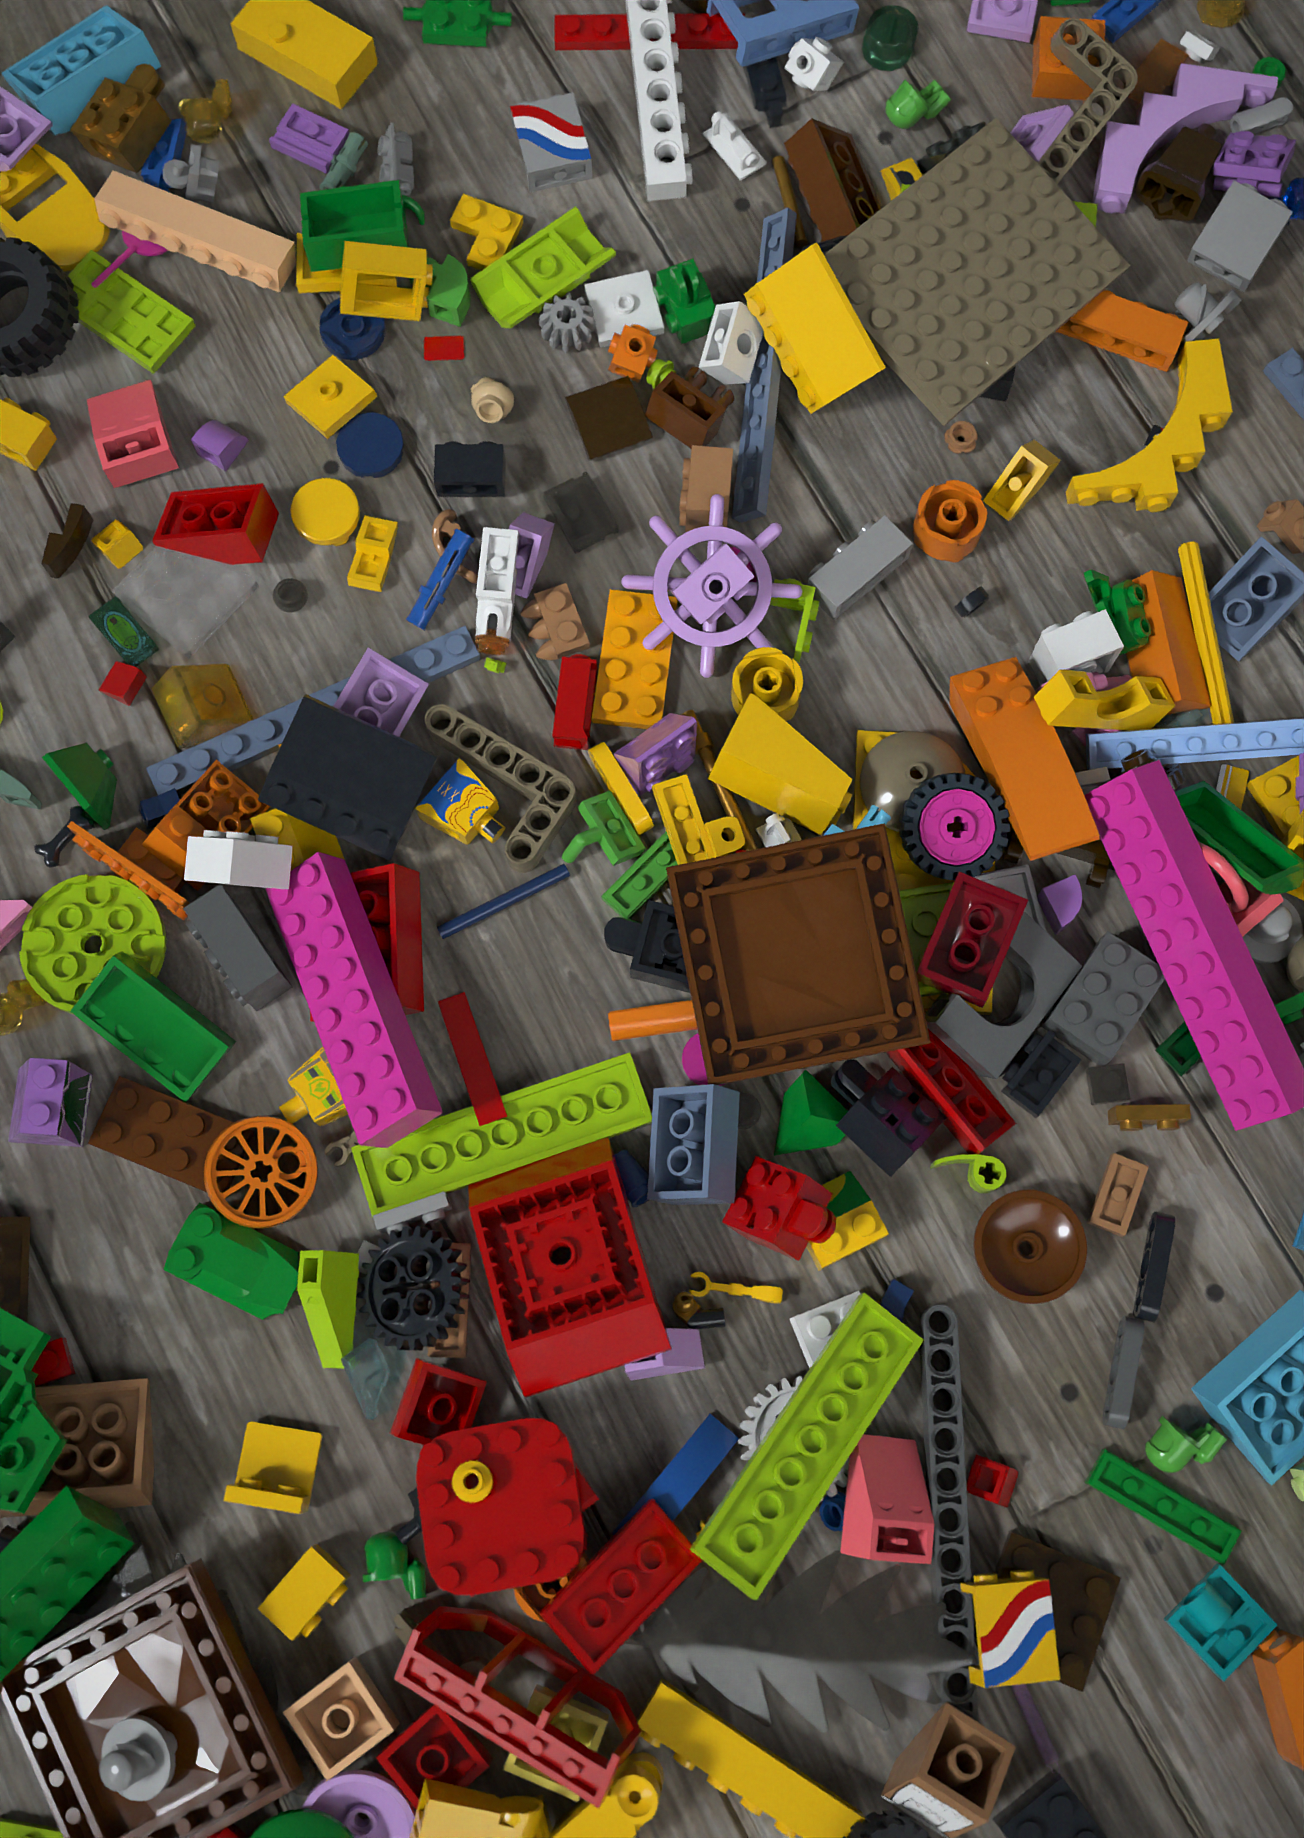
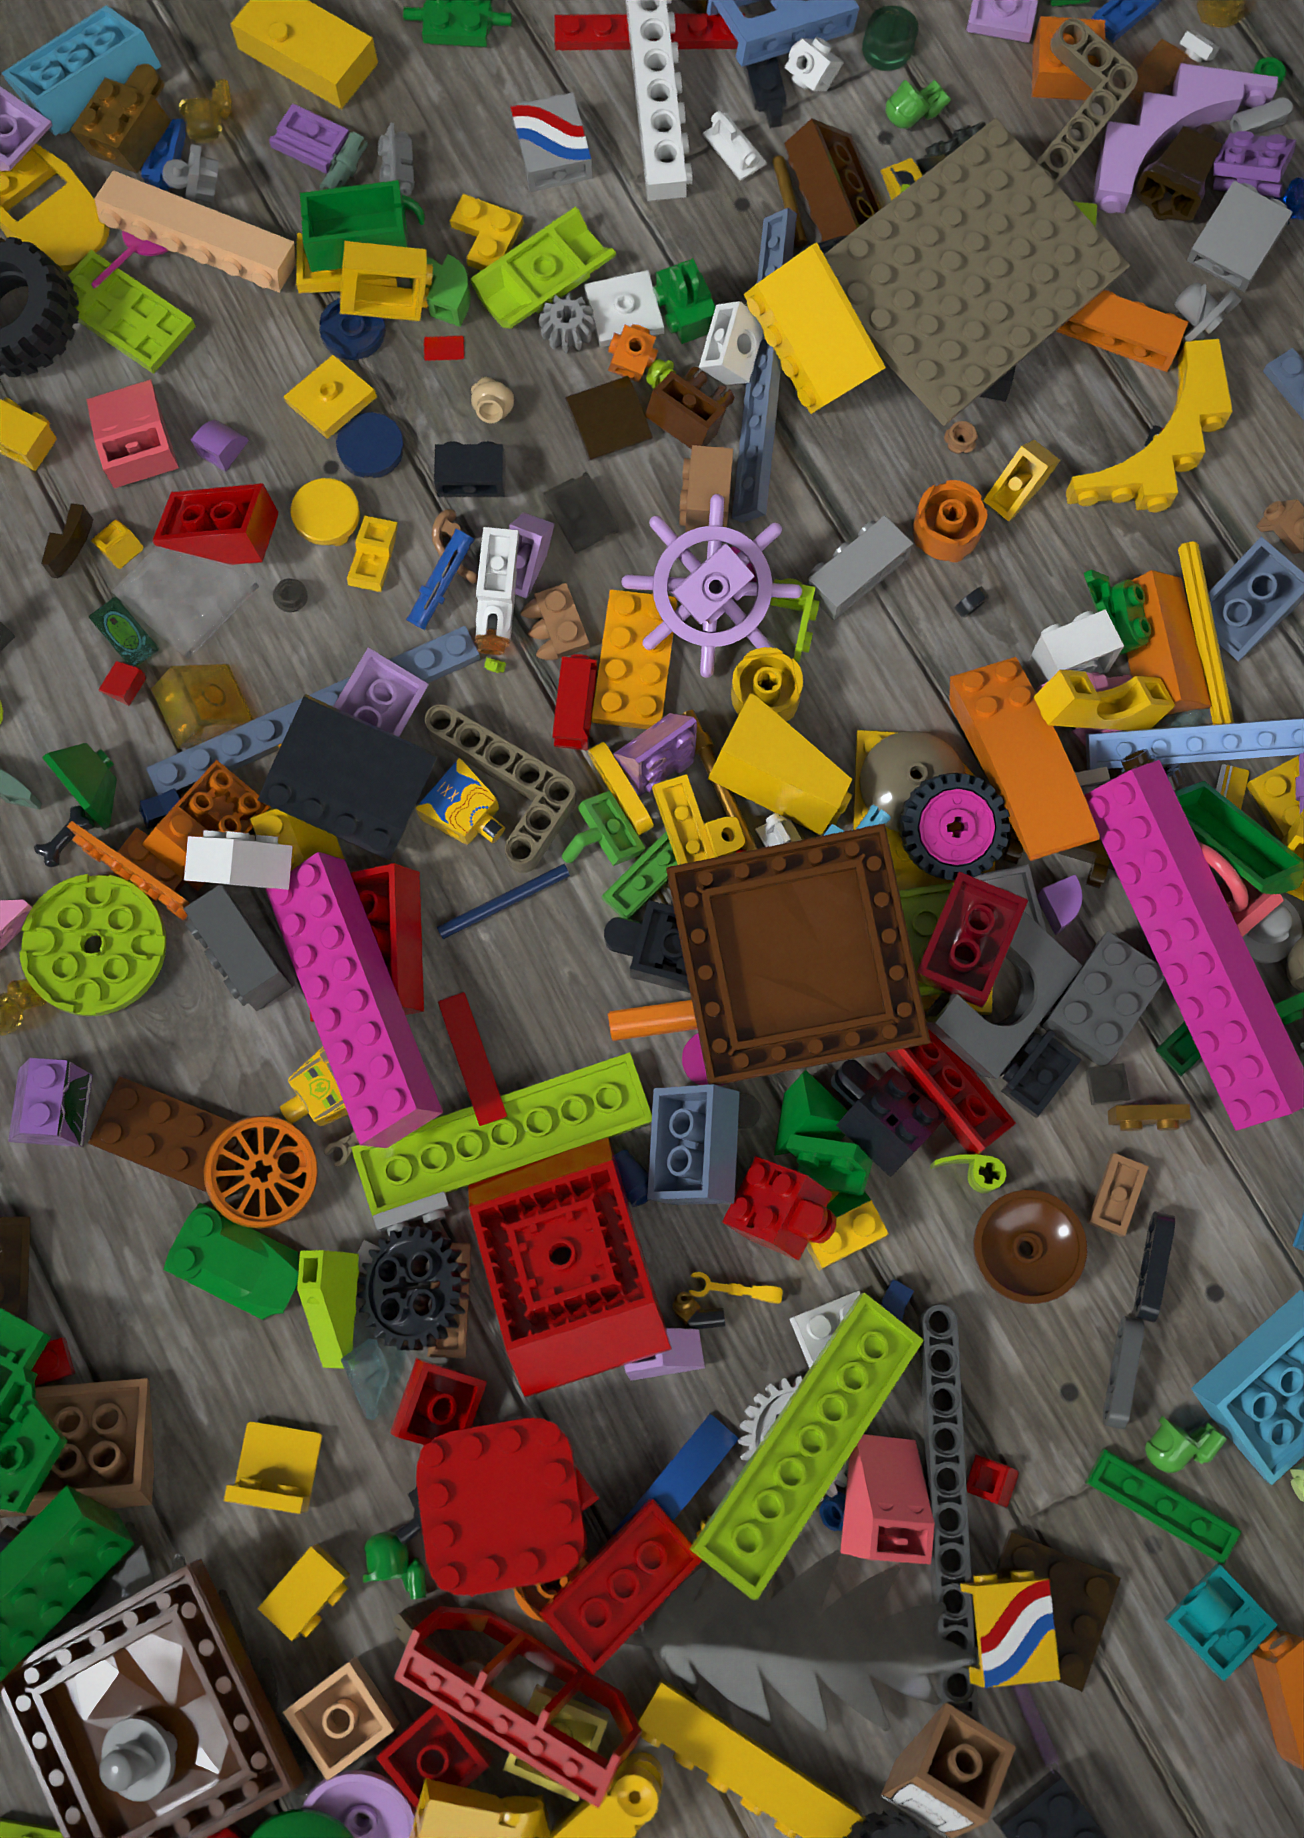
(152, 1026): green slope -> none
(484, 1485): yellow plate -> none
(832, 1163): none -> green bracket
(1040, 129): lavender plate -> none

